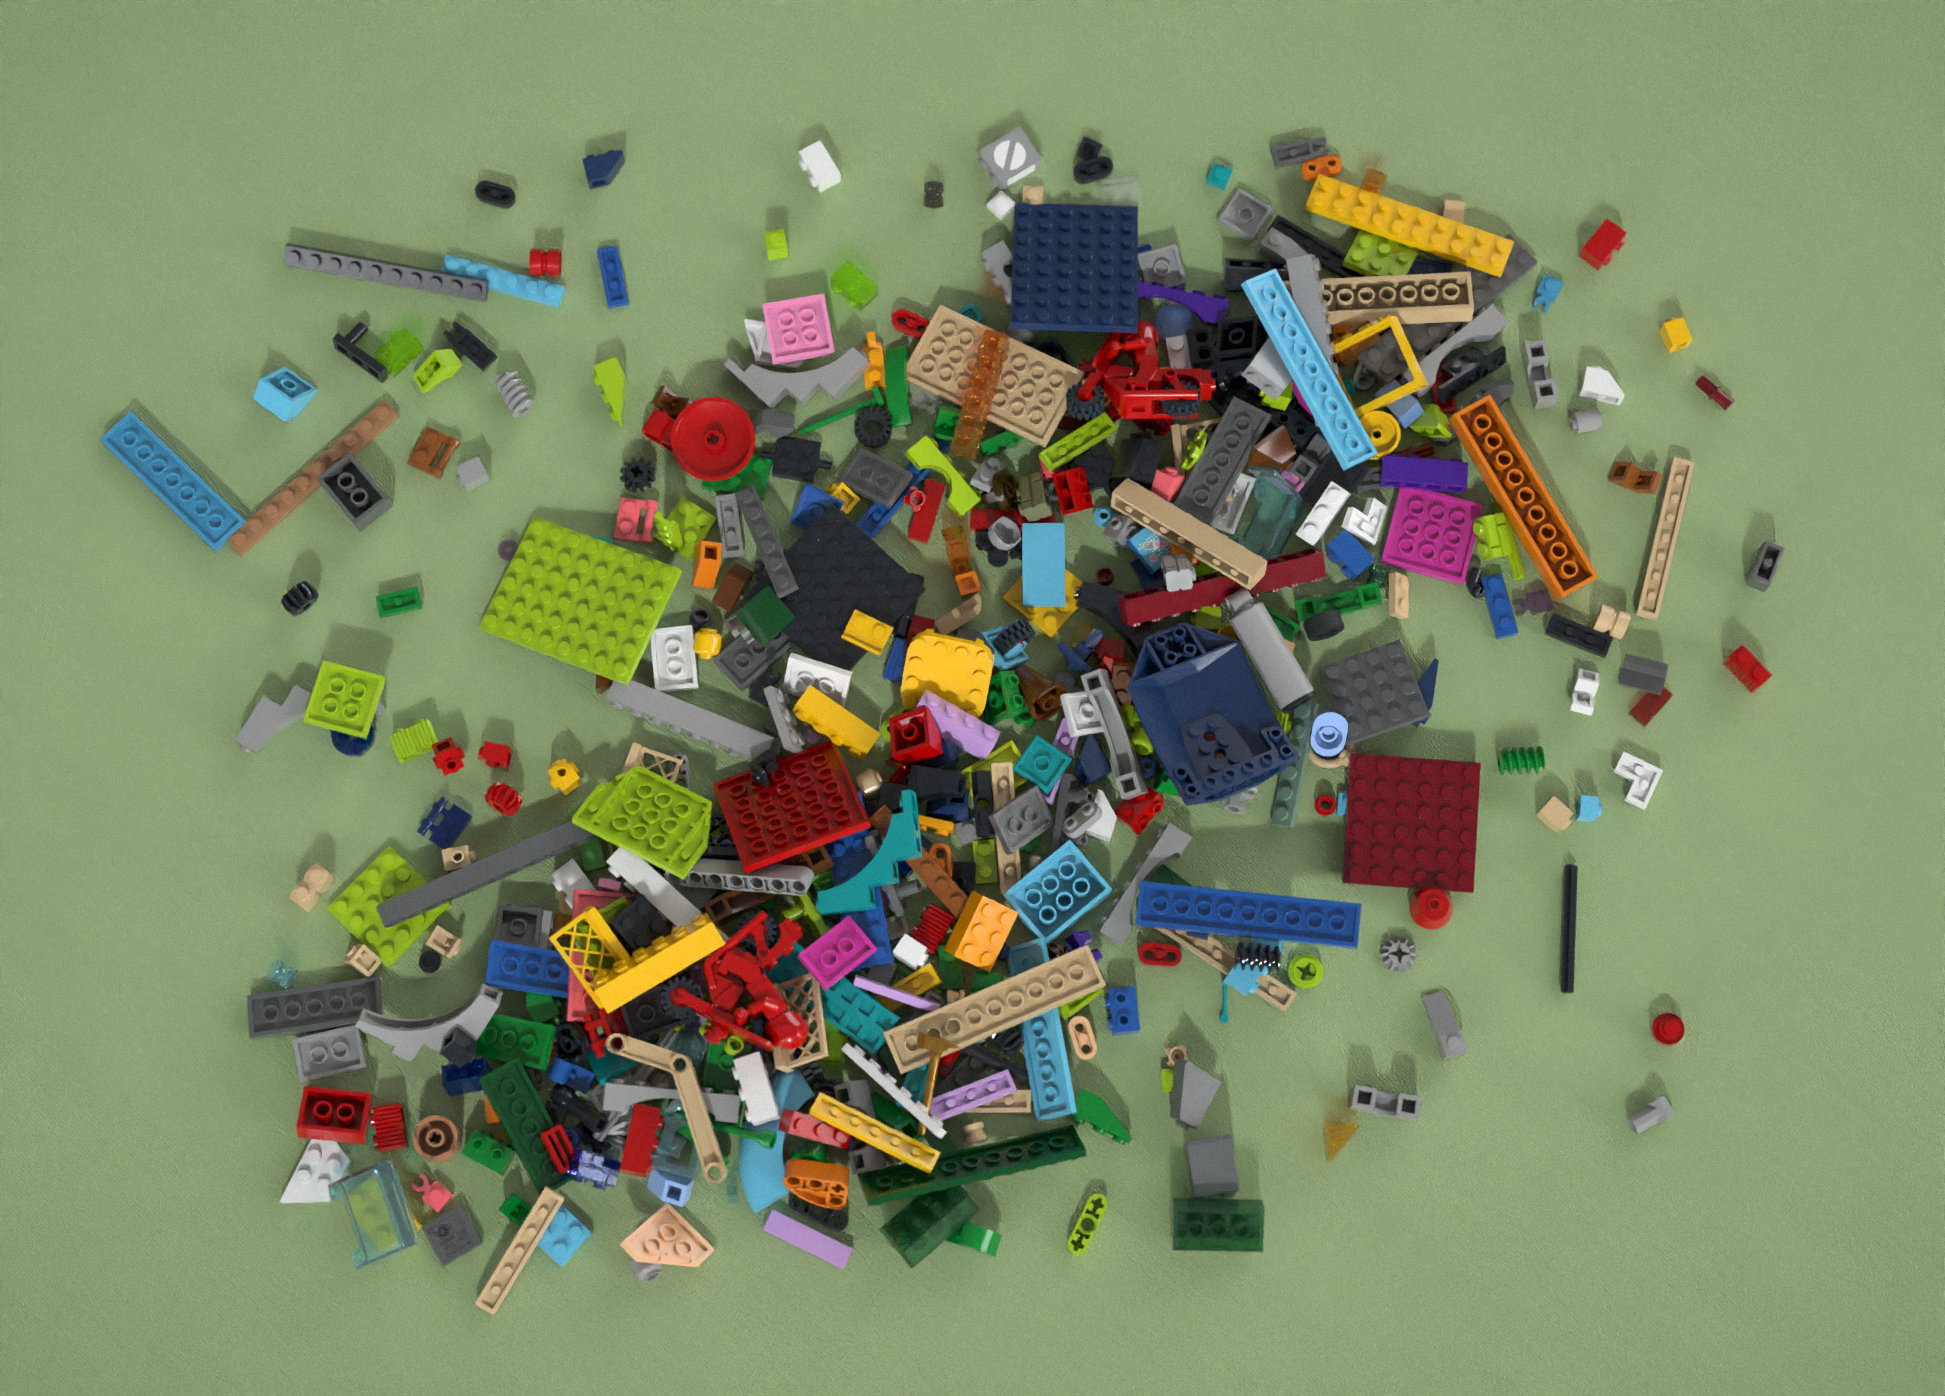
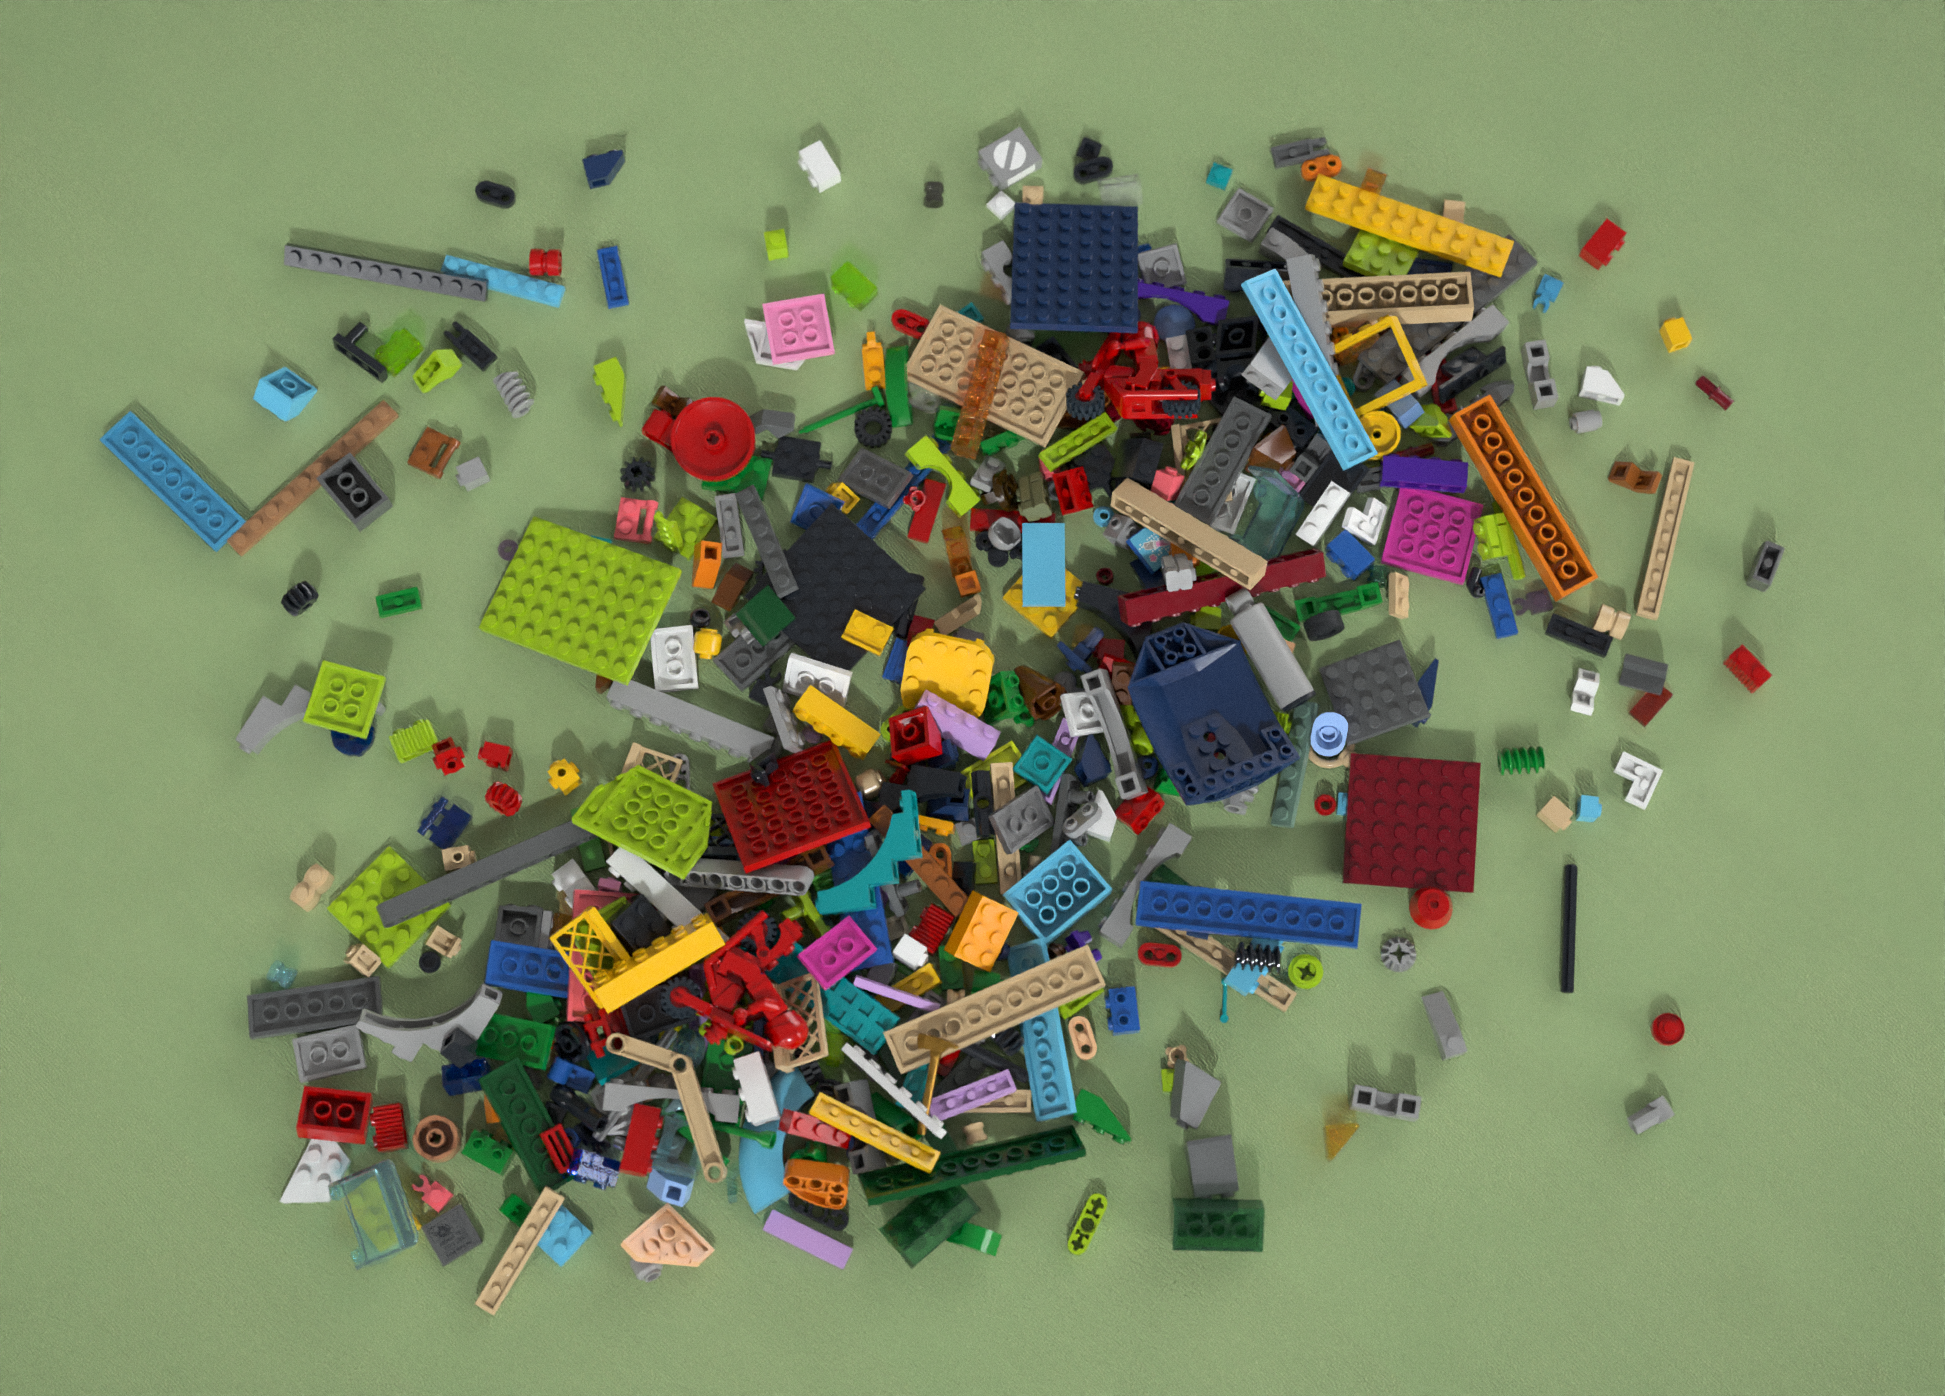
(773, 386): light grey arch -> none
(1008, 644): plate -> none

